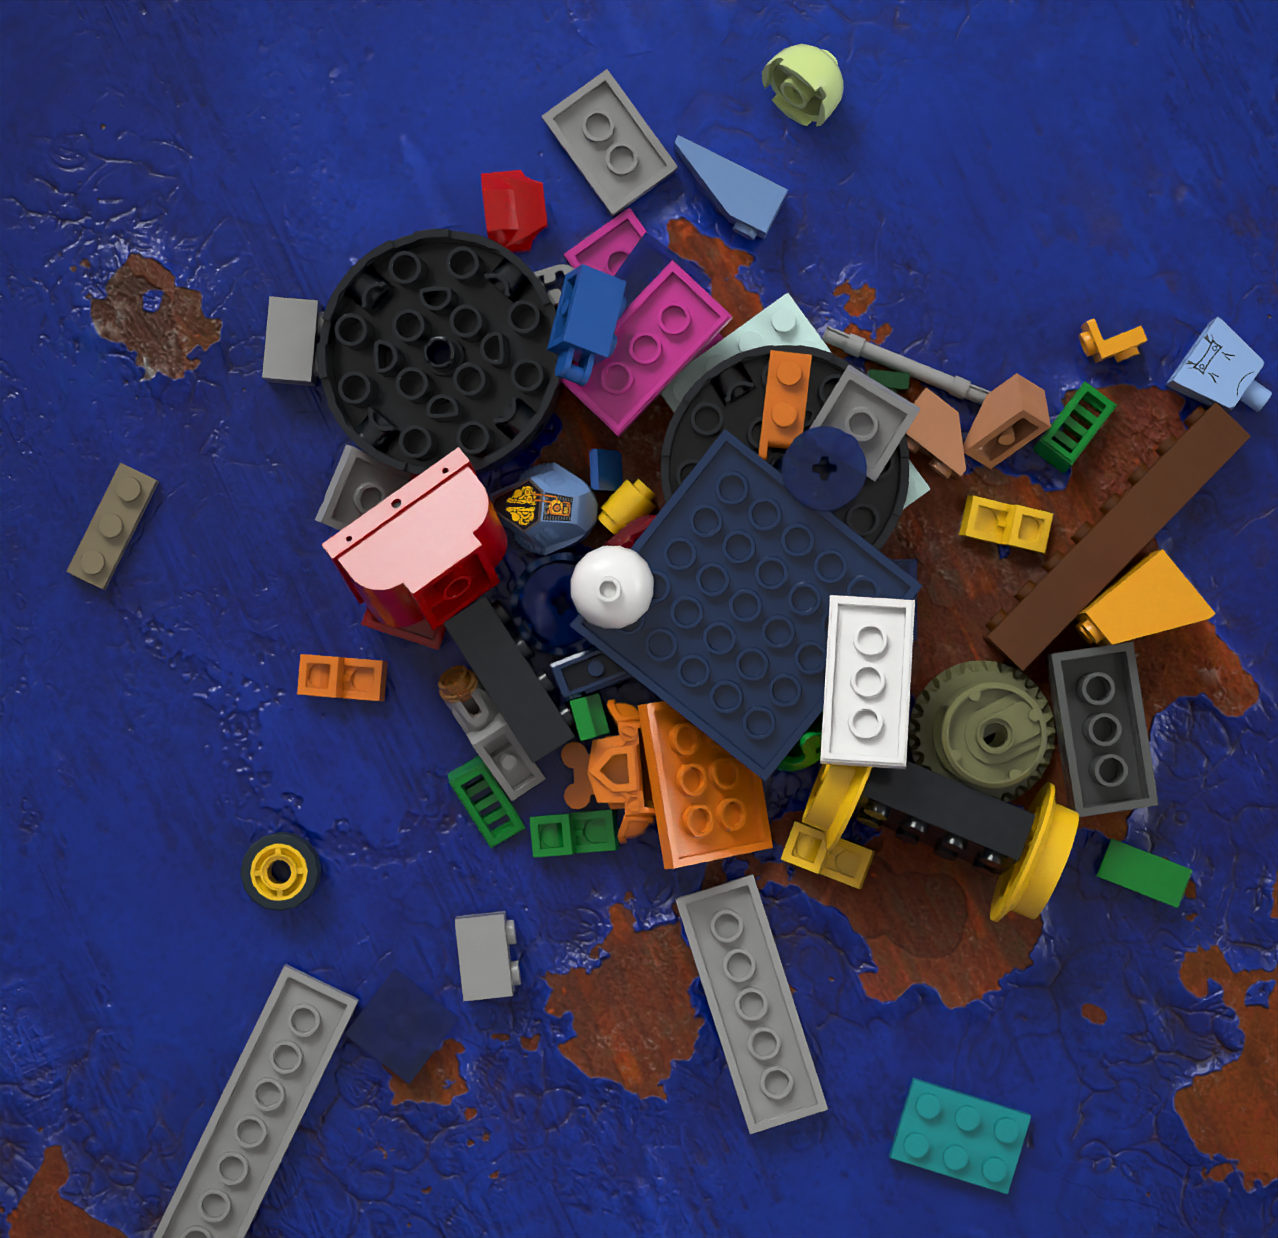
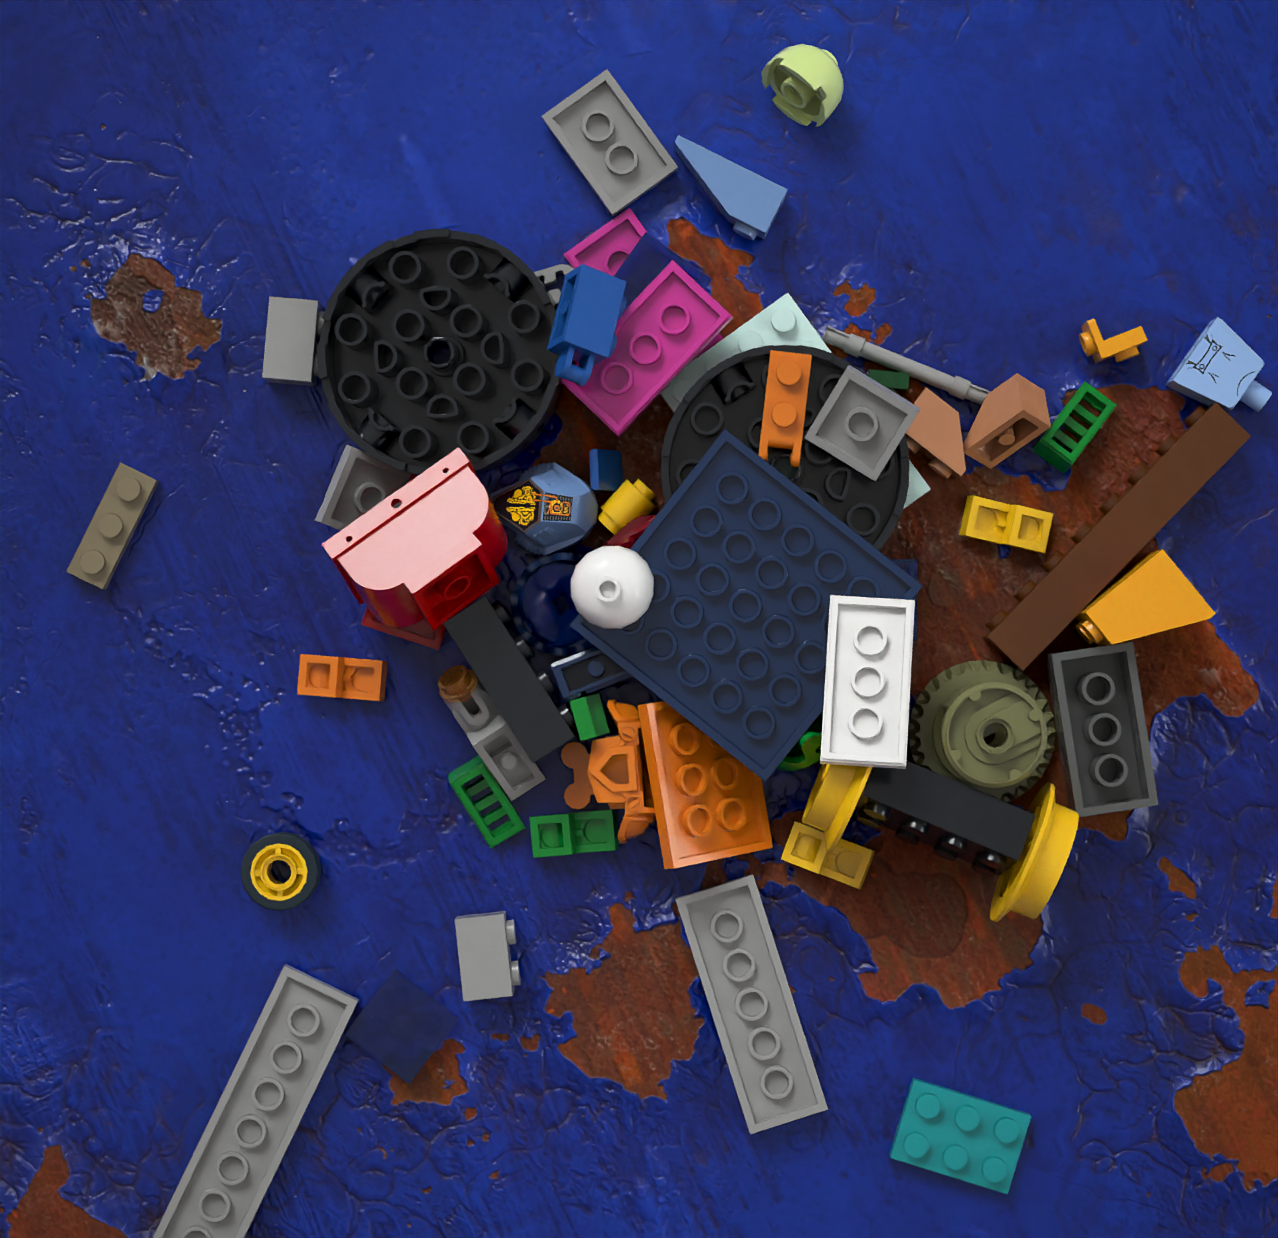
(513, 209): red slope -> none
(840, 450): clear blue plate -> none
(1145, 873): green slope -> none

